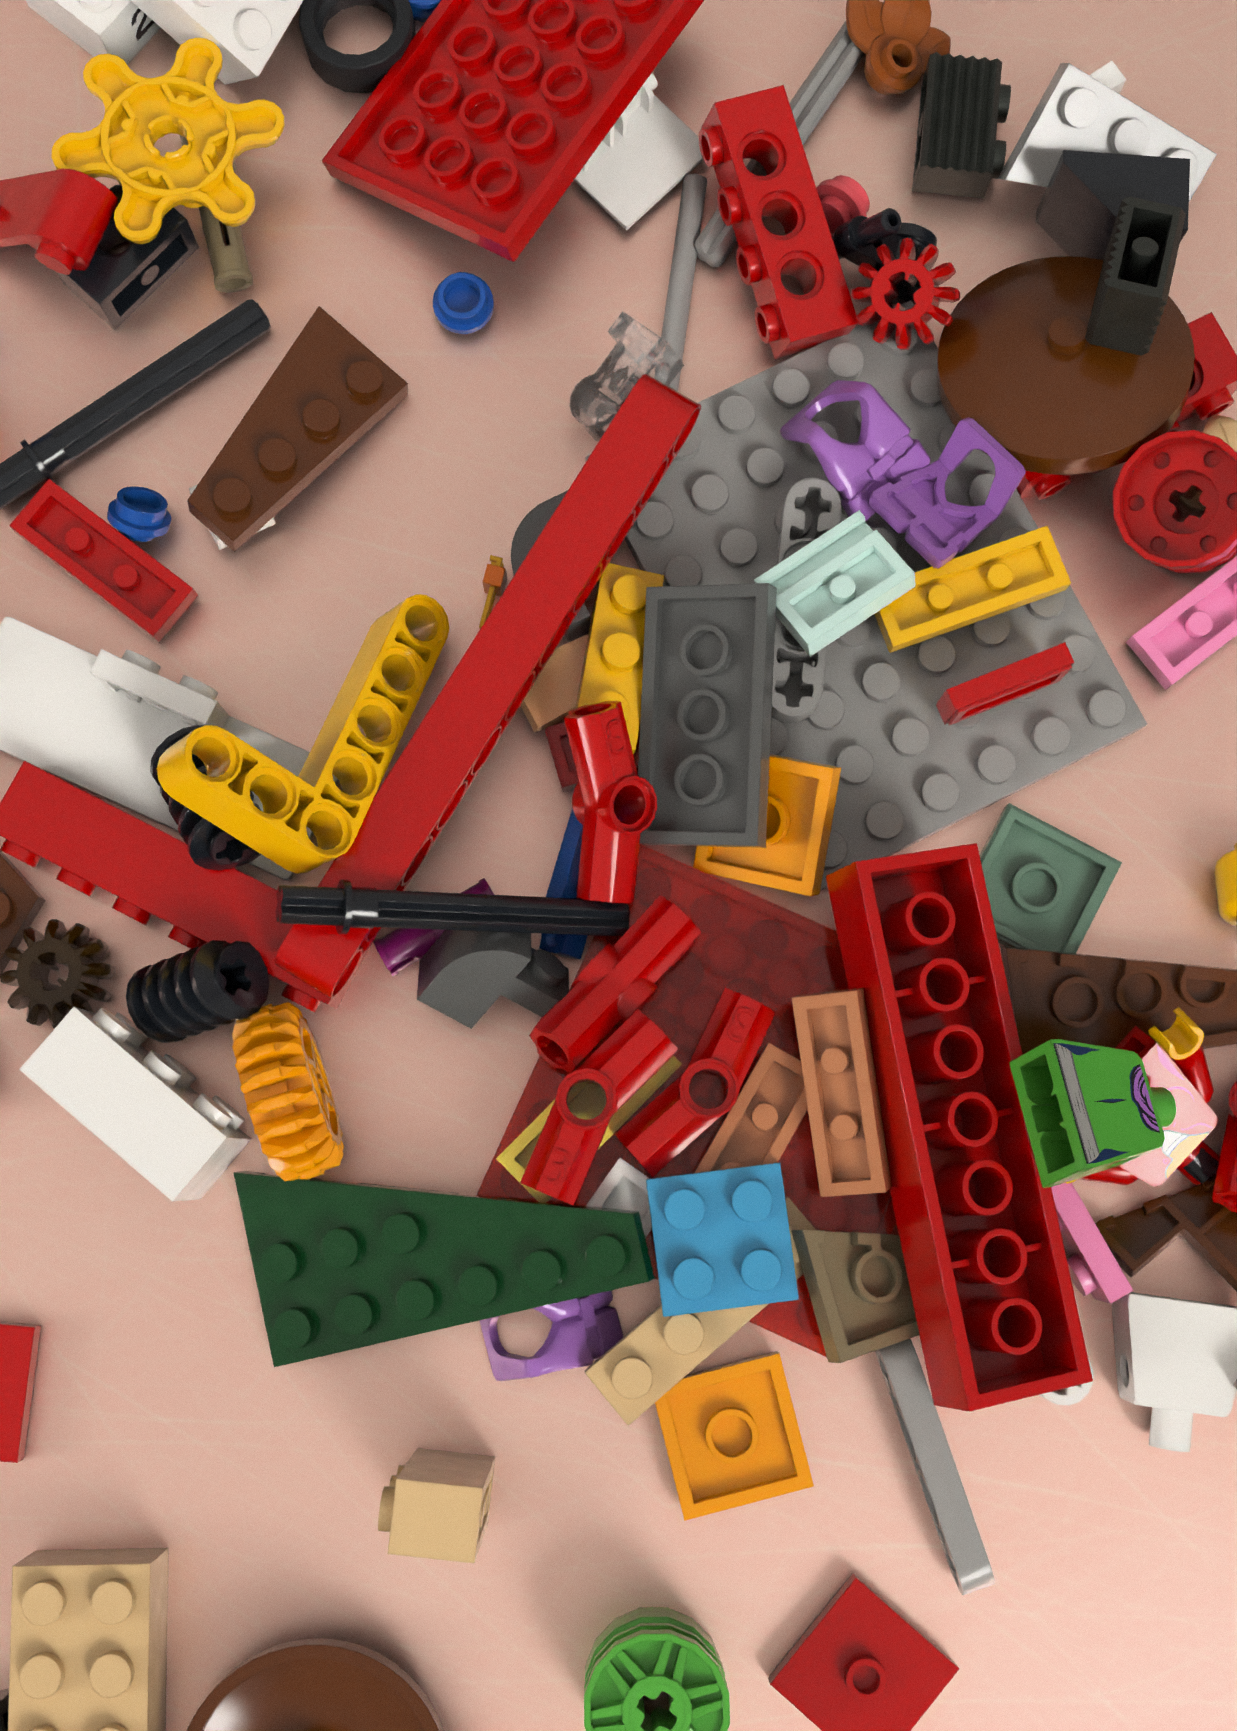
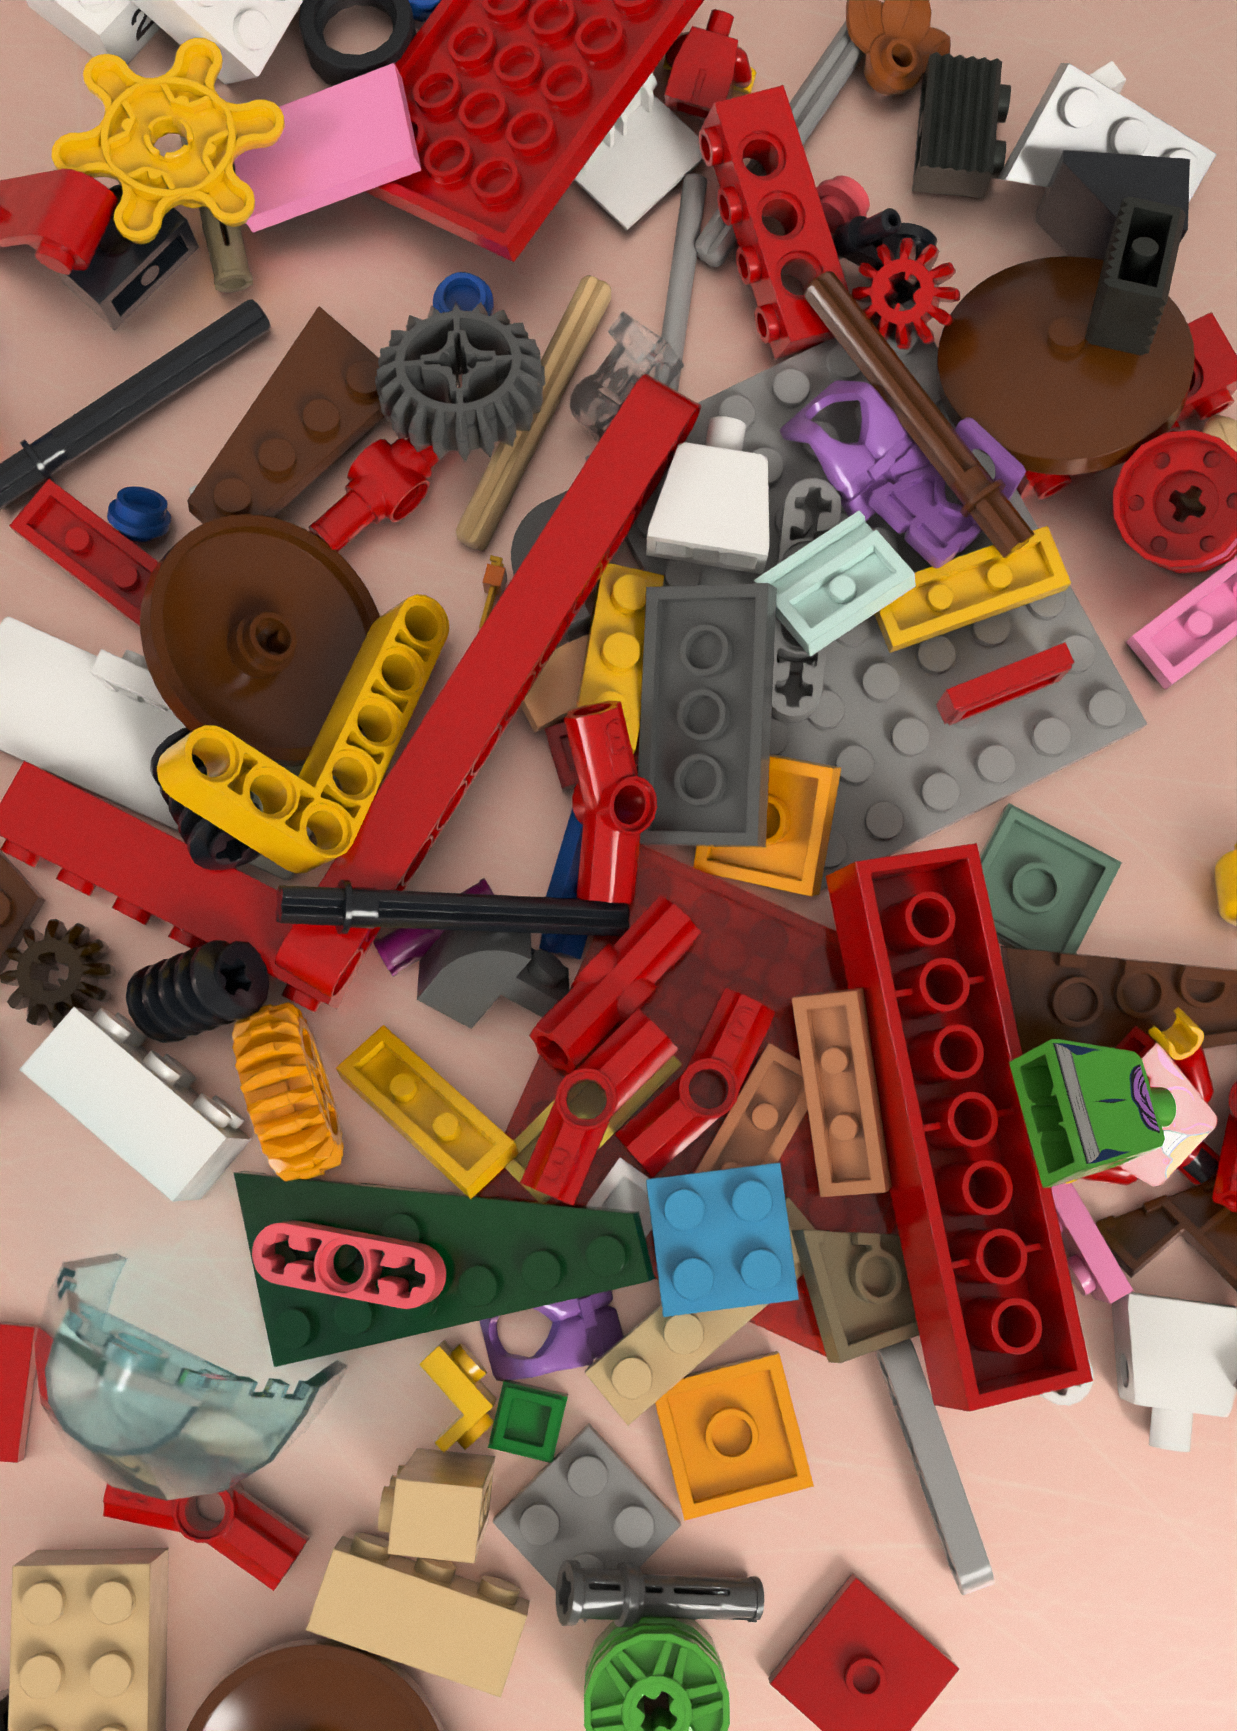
(150, 1410): none -> clear light blue windscreen
(247, 1535): none -> red piece
(254, 631): none -> reddish brown dish
(300, 1274): none -> coral beam
(332, 148): none -> bright pink tile
(383, 483): none -> red pin
(420, 1613): none -> tan brick
(422, 374): none -> dark grey gear
(427, 1111): none -> yellow plate
(459, 1377): none -> yellow bracket
(511, 462): none -> tan axle
(528, 1421): none -> green tile
(586, 1511): none -> light grey plate
(629, 1595): none -> dark grey pin
(706, 67): none -> red piece
(714, 503): none -> white torso
(919, 415): none -> reddish brown axle

